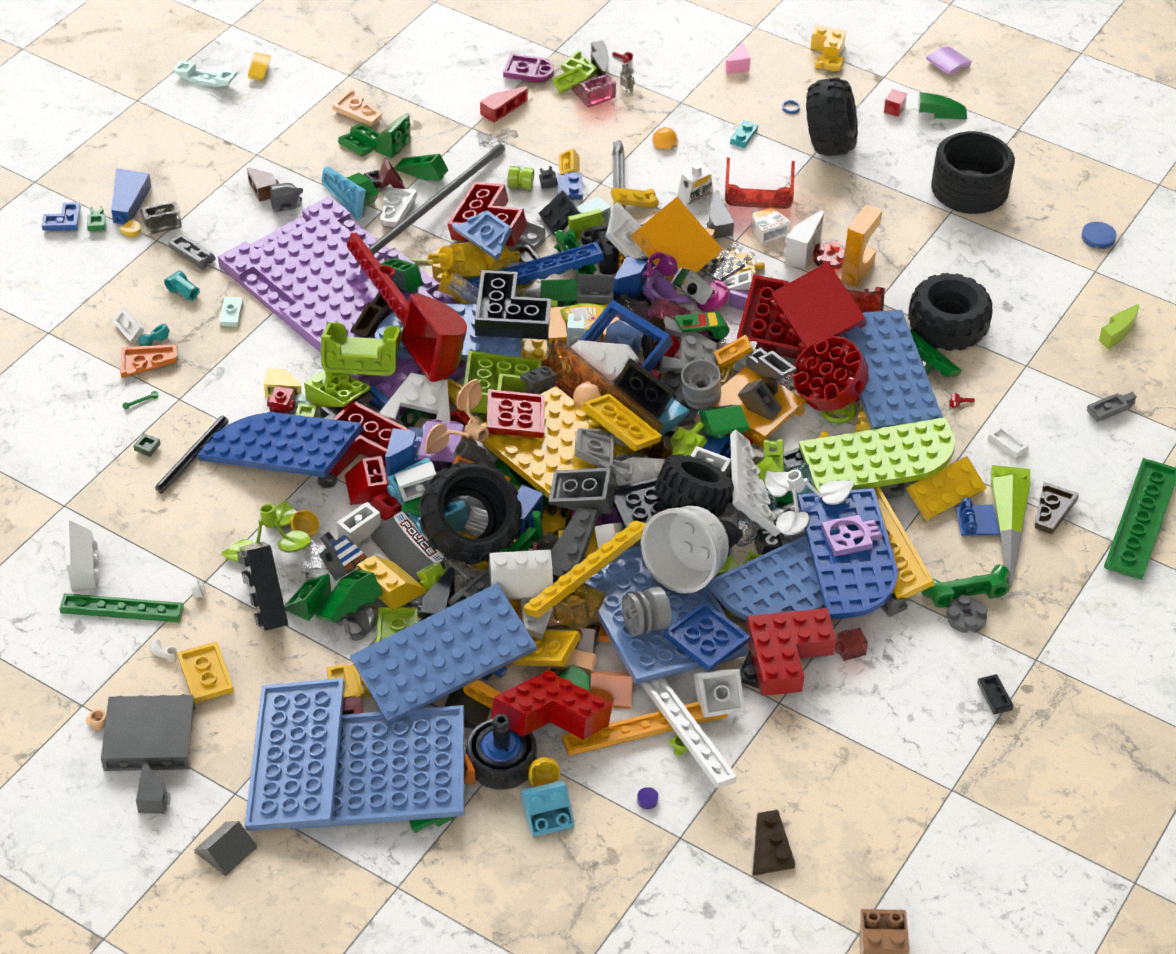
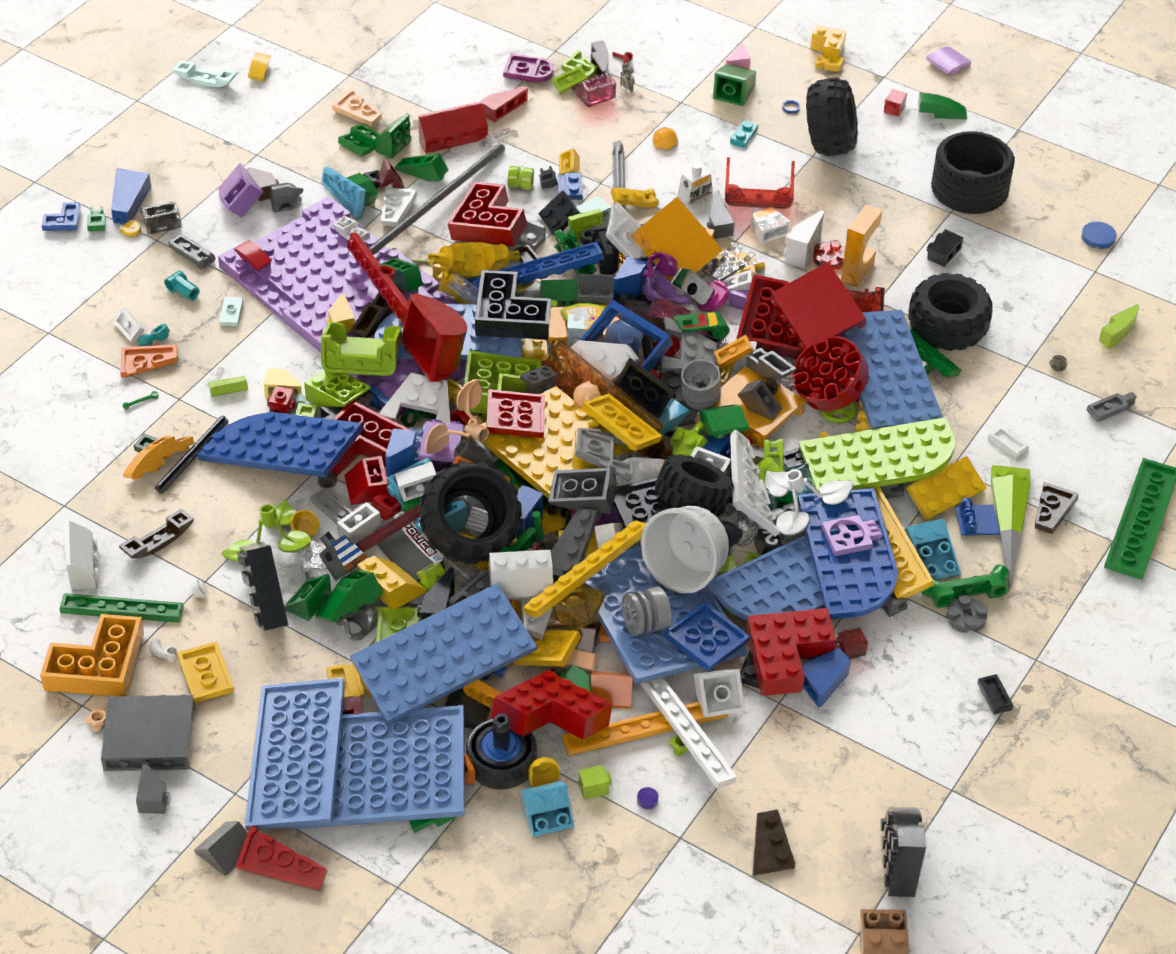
(99, 668): none -> light orange brick
(154, 454): none -> light orange slope
(158, 539): none -> slope
(228, 386): none -> lime slope
(239, 191): none -> medium lavender slope
(253, 254): none -> red slope
(277, 861): none -> red wing
(330, 505): none -> light grey tile
(341, 313): none -> slope
(347, 225): none -> white slope
(389, 529): none -> dark red axle
(452, 127): none -> red slope
(485, 232): medium blue wing -> none
(594, 781): none -> lime brick
(733, 84): none -> green slope
(825, 675): none -> blue slope
(904, 850): none -> black brick
(934, 548): none -> medium azure slope
(944, 247): none -> black brick
(955, 400): red hand -> none
(1058, 363): none -> clear smoke plate

